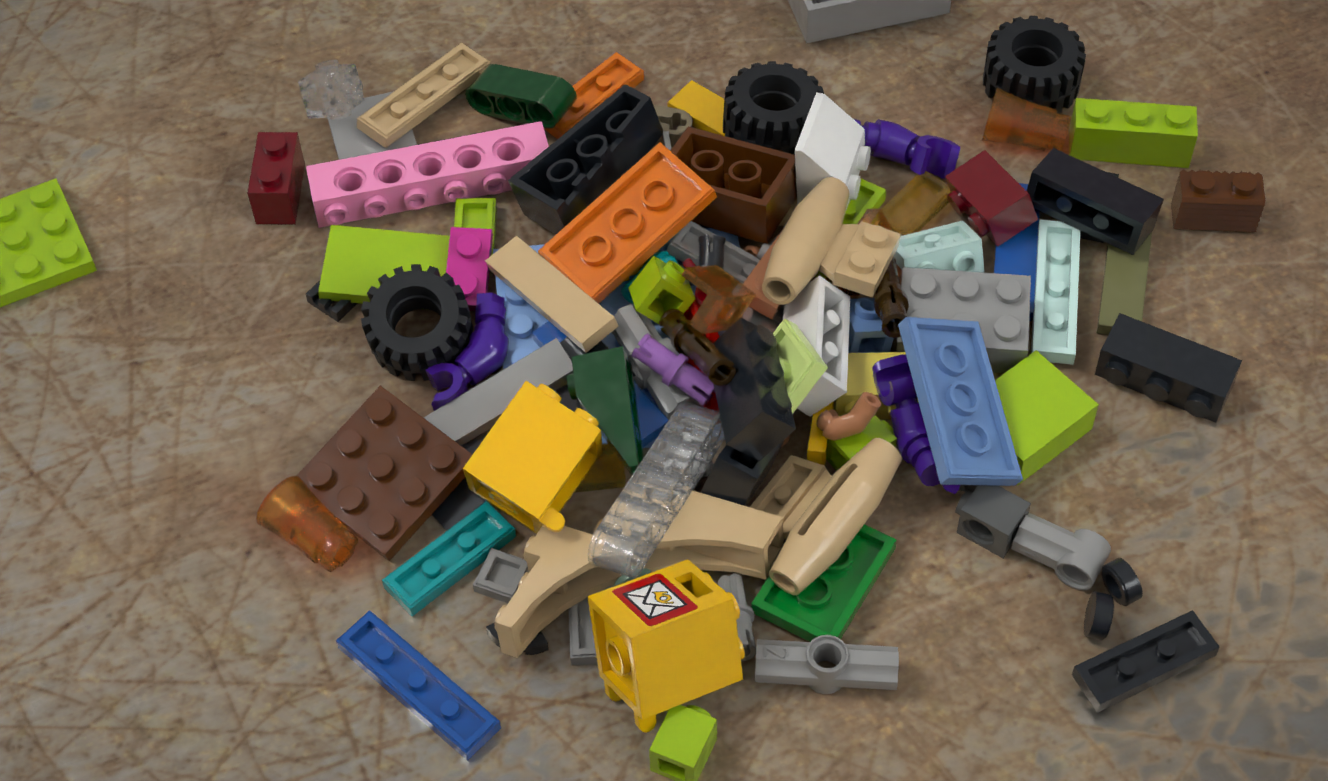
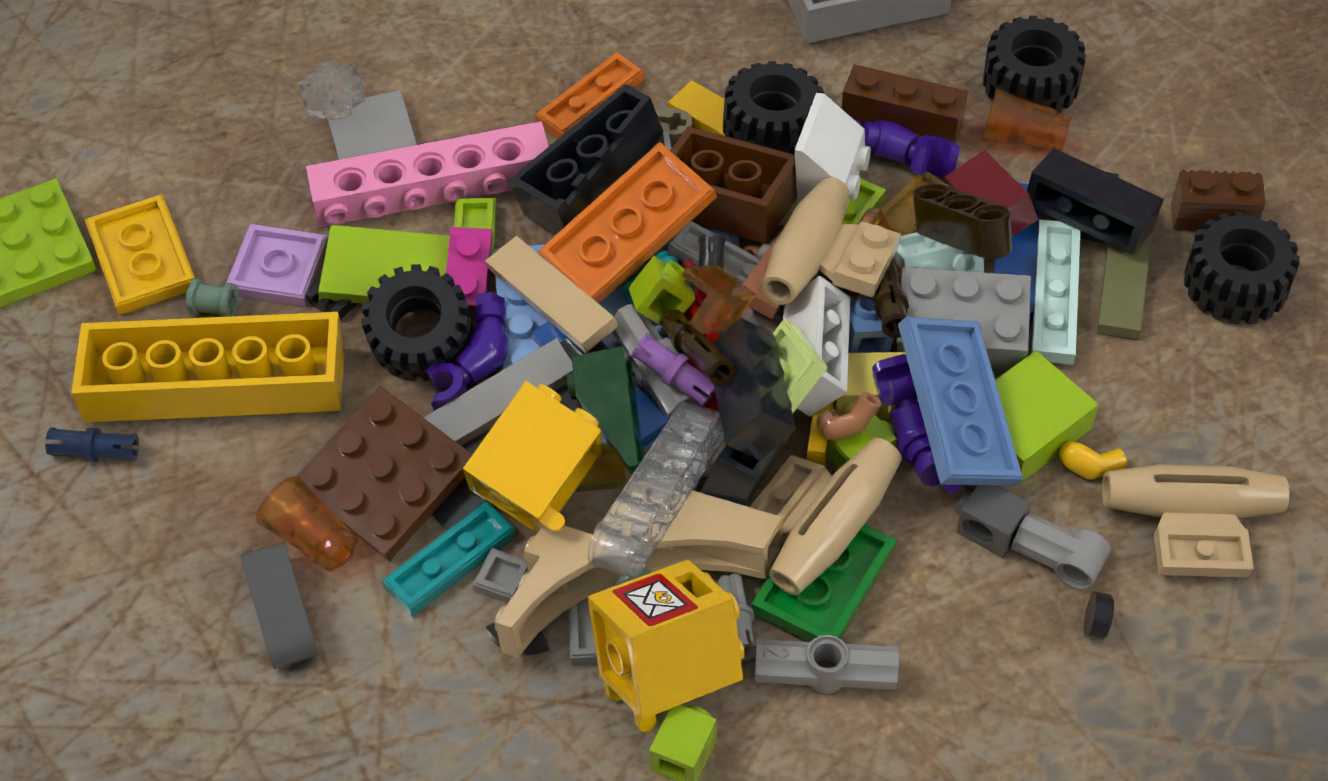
(92, 444): none -> dark blue pin
(140, 254): none -> yellow tile
(209, 367): none -> yellow brick
(212, 298): none -> sand green bush
(276, 178): dark red brick -> none
(278, 264): none -> lavender tile
(279, 605): none -> dark grey beam
(419, 685): blue tile -> none
(422, 95): tan tile -> none
(521, 95): dark green beam -> none
(910, 102): none -> reddish brown brick
(963, 221): none -> dark brown beam
(1088, 462): none -> yellow arm
(1121, 582): black tile -> none
(1133, 132): lime brick -> none
(1145, 661): black plate -> none
(1167, 367): black brick -> none
(1198, 513): none -> tan plate
(1244, 243): none -> black tyre

